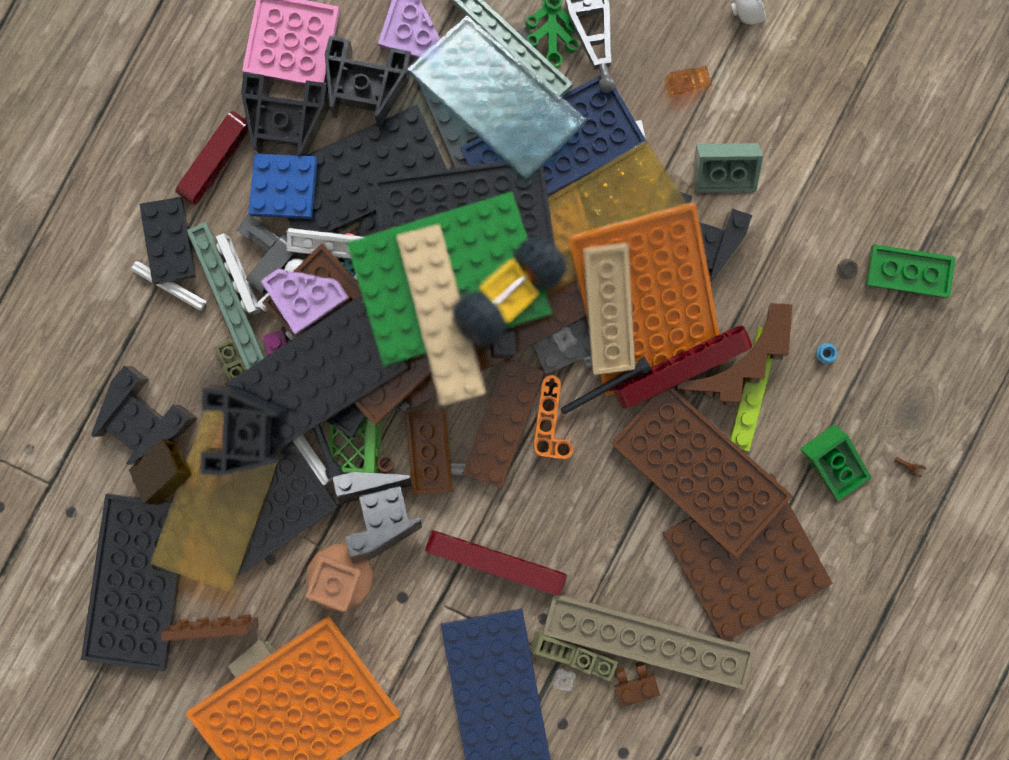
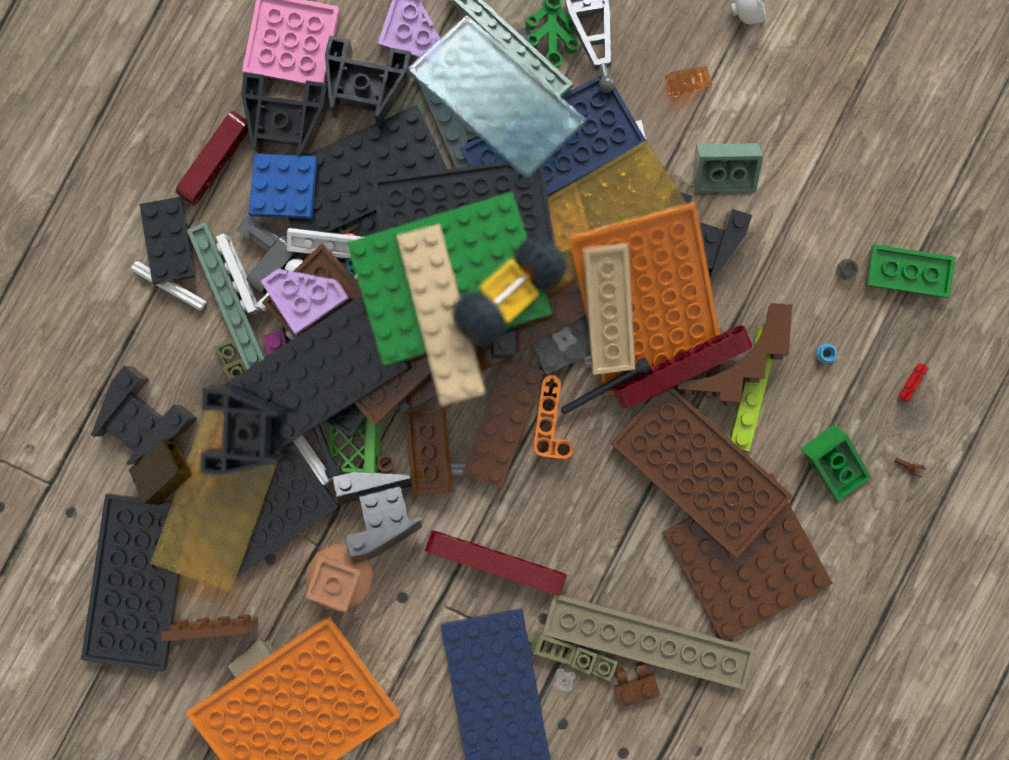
(913, 382): none -> red axle

